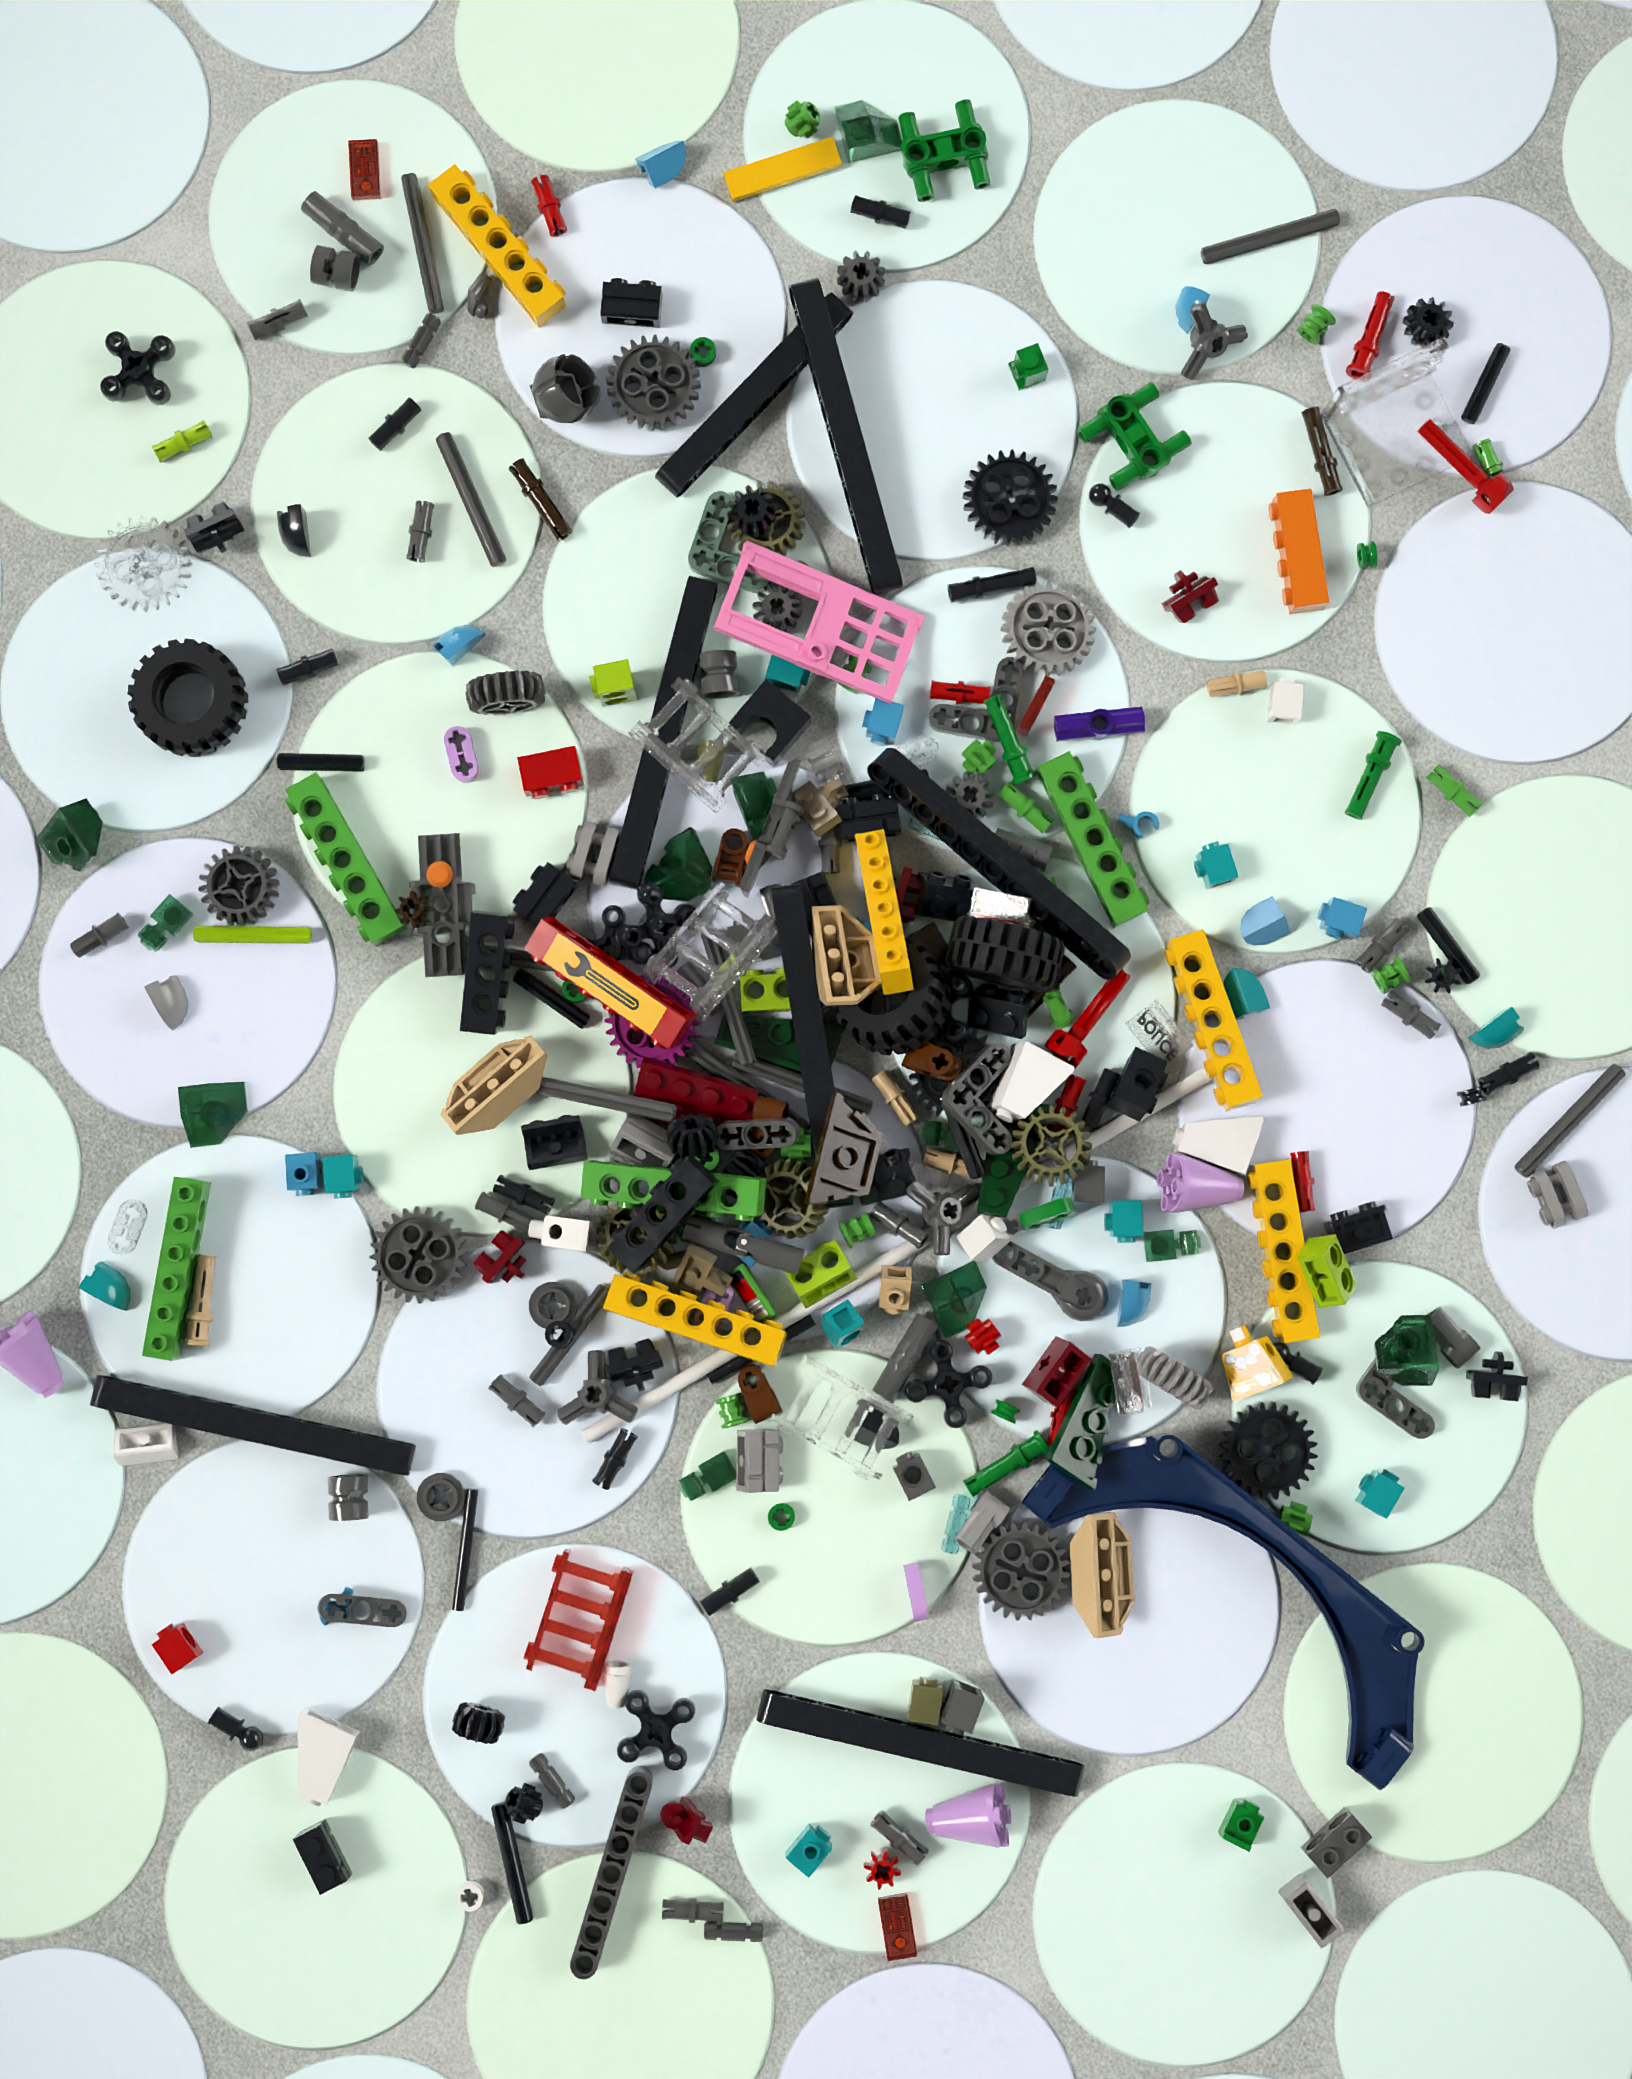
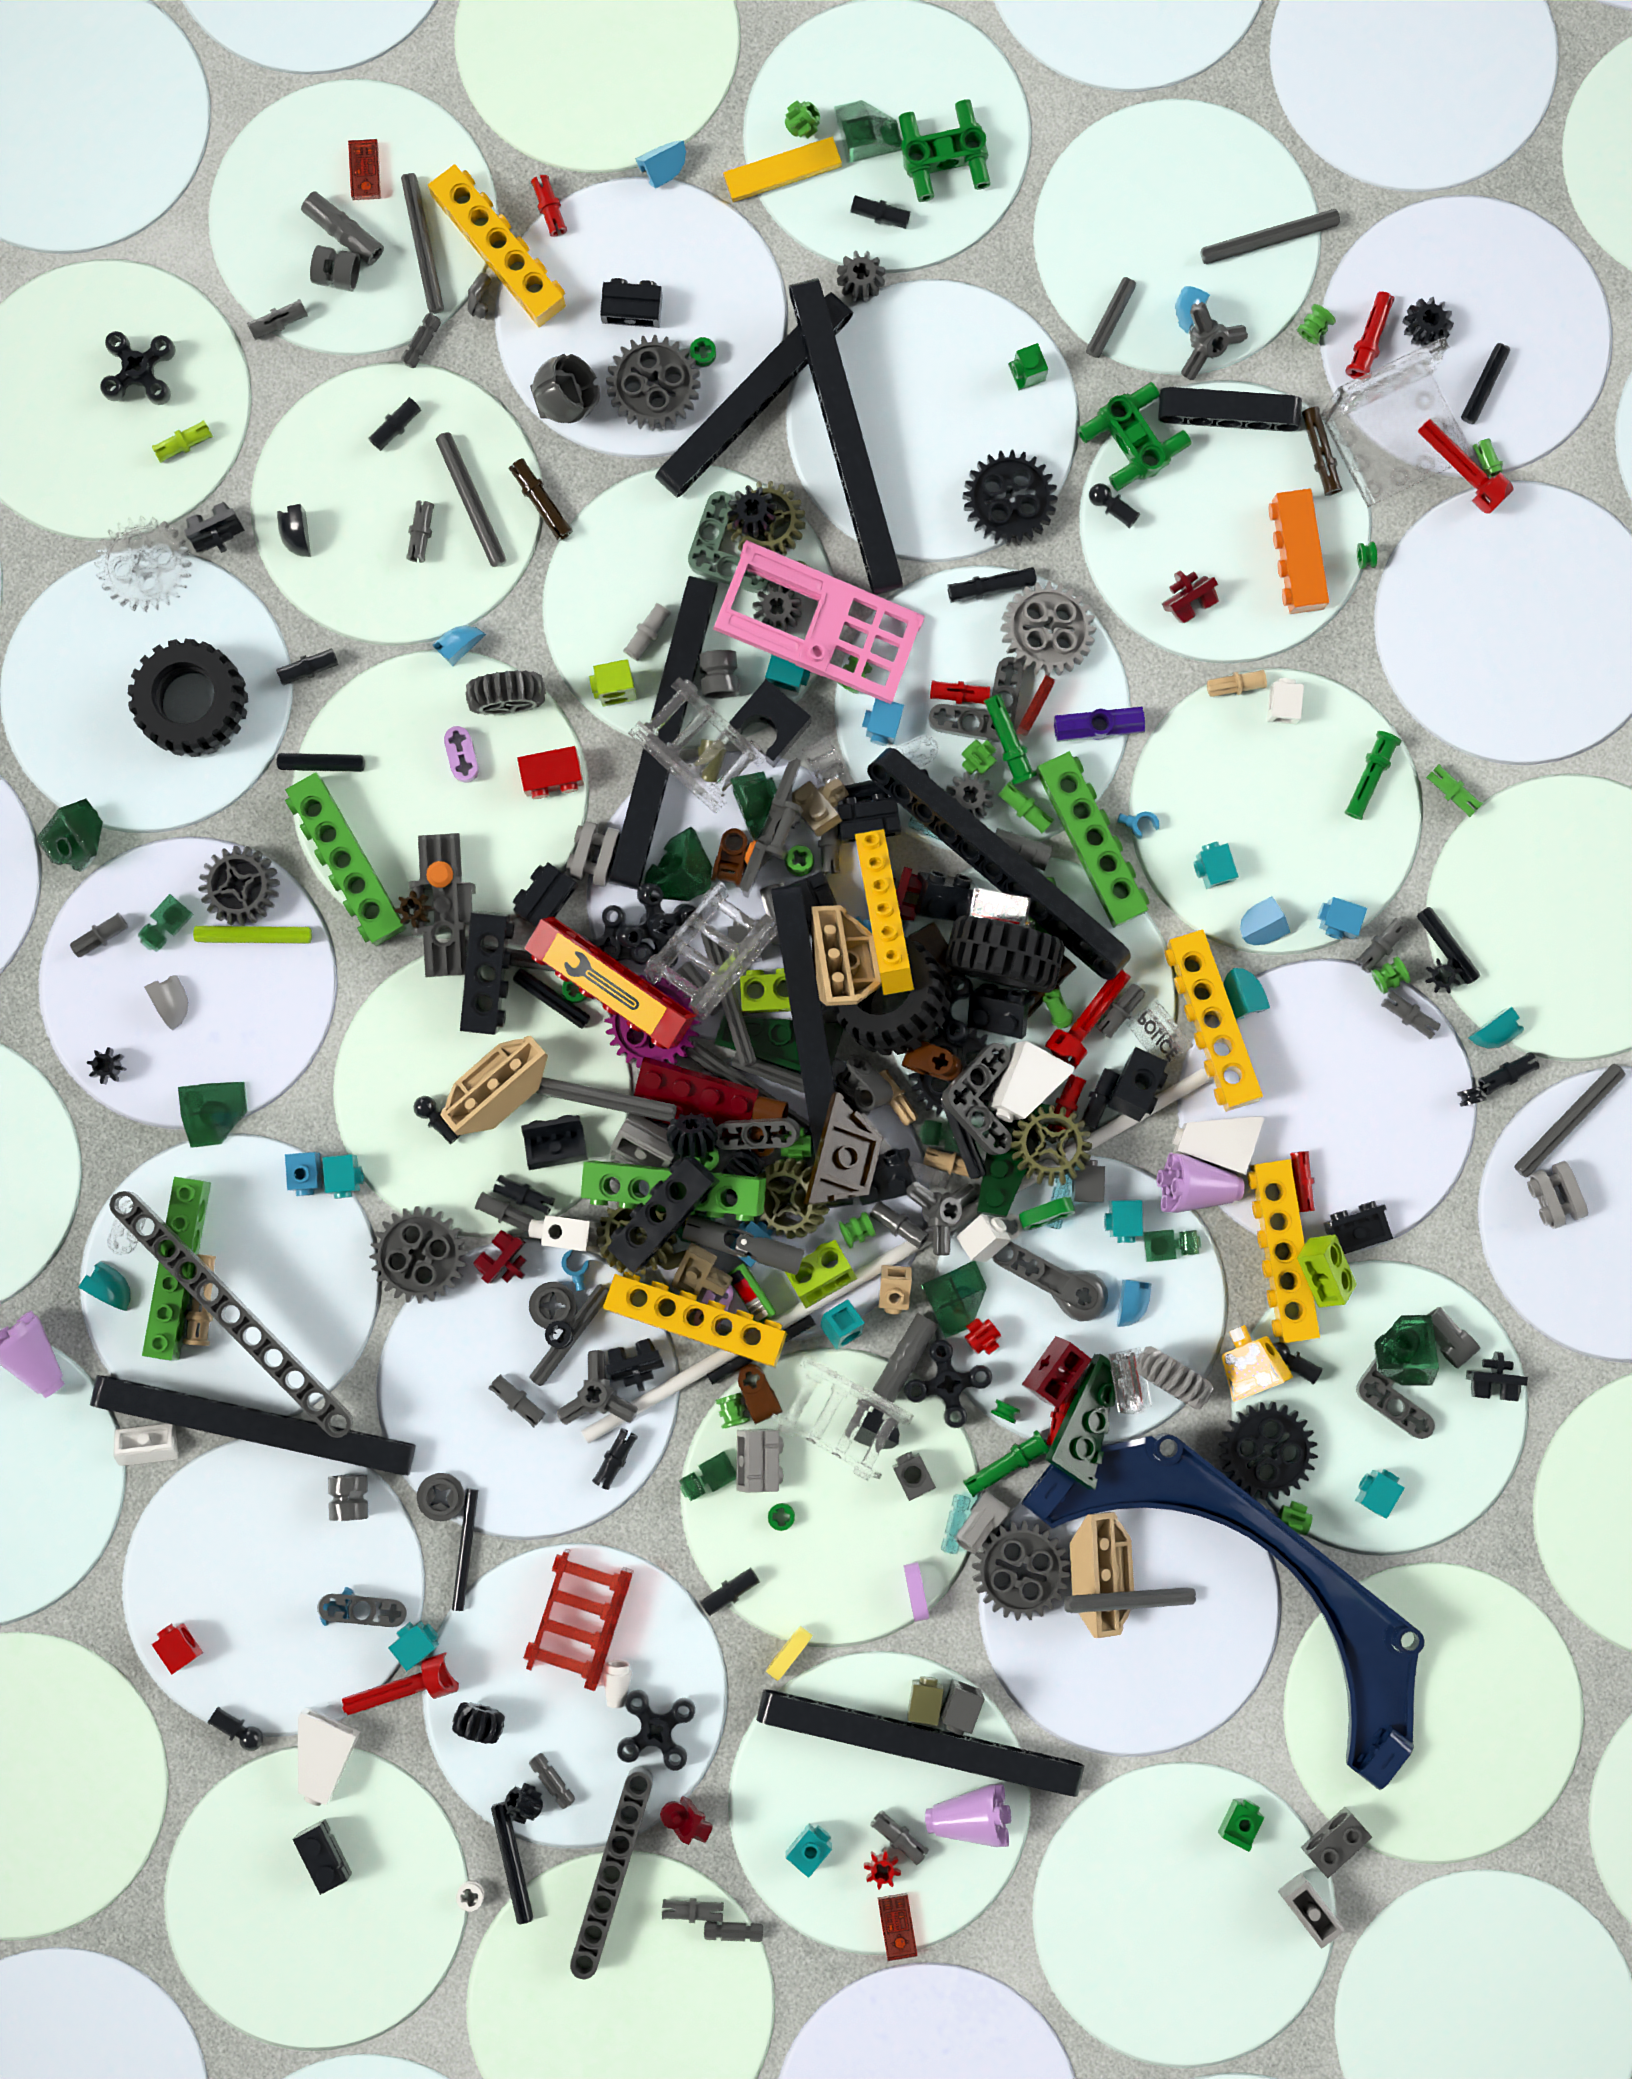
(98, 1064): none -> black gear
(217, 1309): none -> dark grey beam
(414, 1644): none -> teal brick
(426, 1109): none -> black pin
(433, 1678): none -> red piece
(578, 1277): none -> dark azure piece
(647, 631): none -> light grey pin
(788, 1653): none -> light yellow beam
(798, 870): none -> bright green bush
(864, 1085): none -> dark grey piece
(1111, 317): none -> dark grey axle
(1121, 1010): none -> dark grey axle
(1129, 1600): none -> dark grey axle
(1230, 409): none -> black beam

